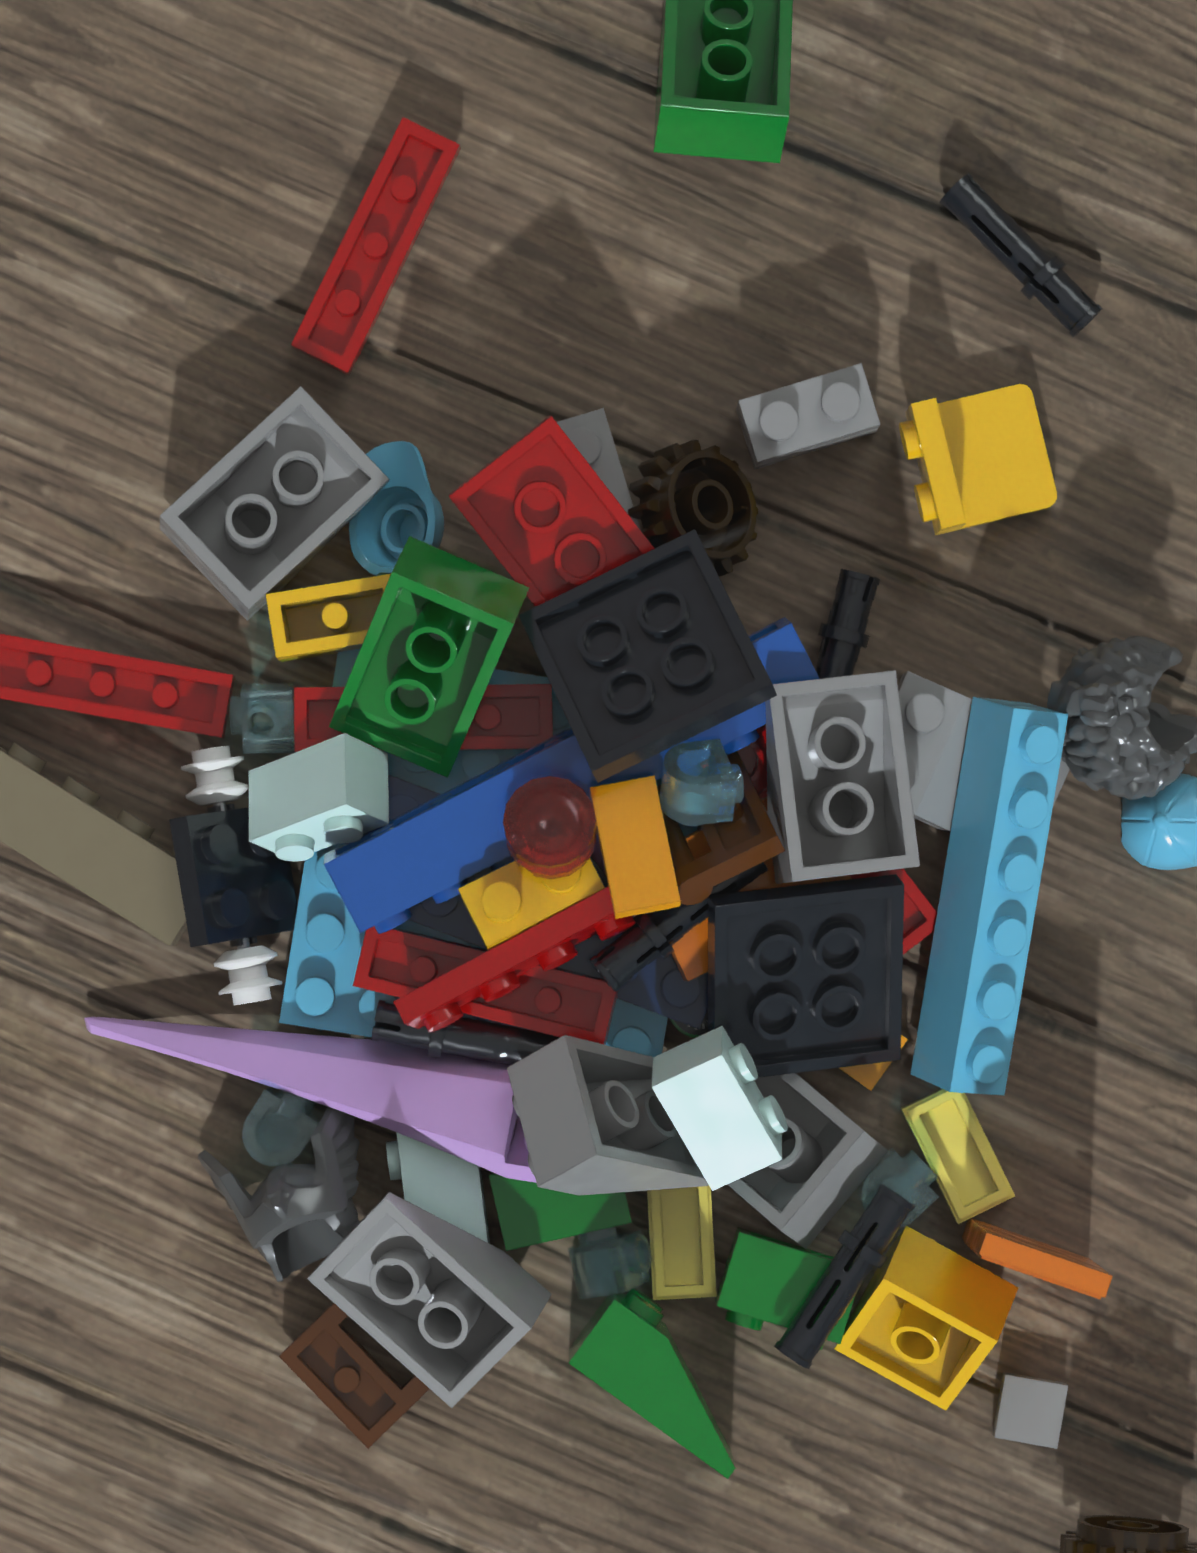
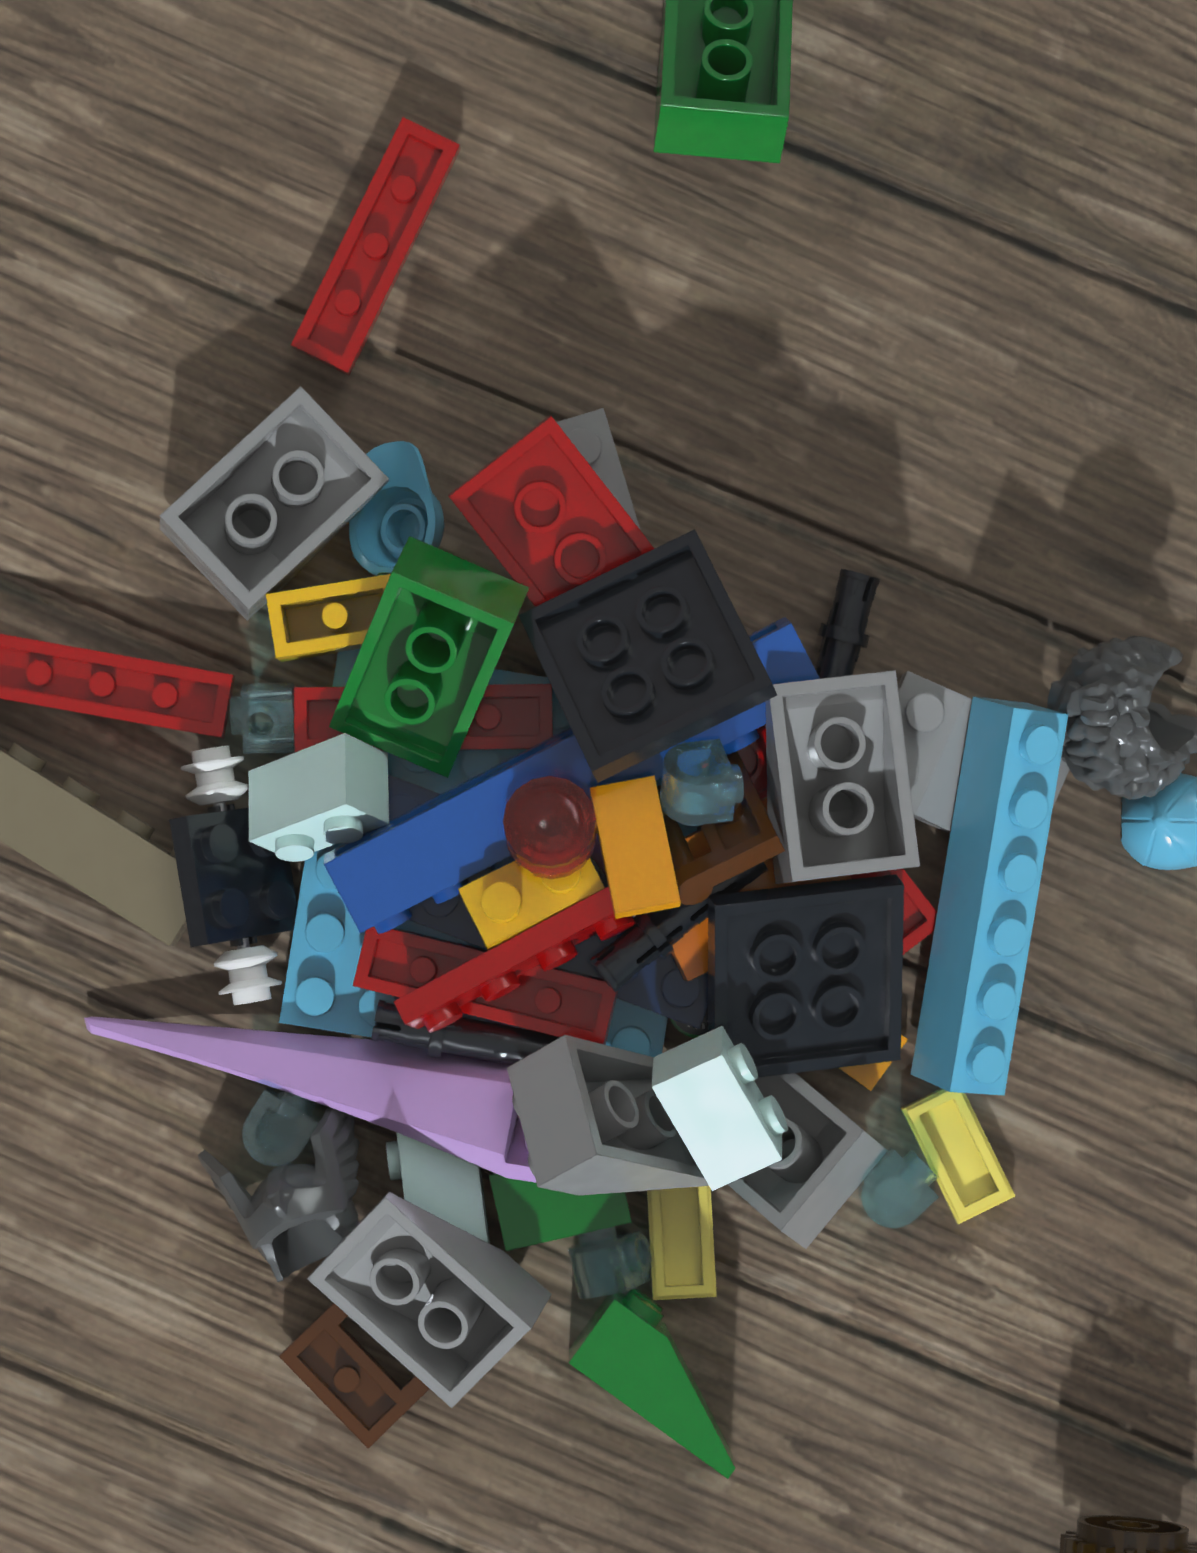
(701, 492): dark brown gear -> none
(771, 1282): green brick -> none
(807, 416): light grey brick -> none
(887, 1211): black pin -> none
(927, 1318): yellow slope -> none
(978, 458): yellow bracket -> none
(1021, 255): black pin -> none
(1030, 1410): light grey tile -> none
(1036, 1259): orange tile -> none

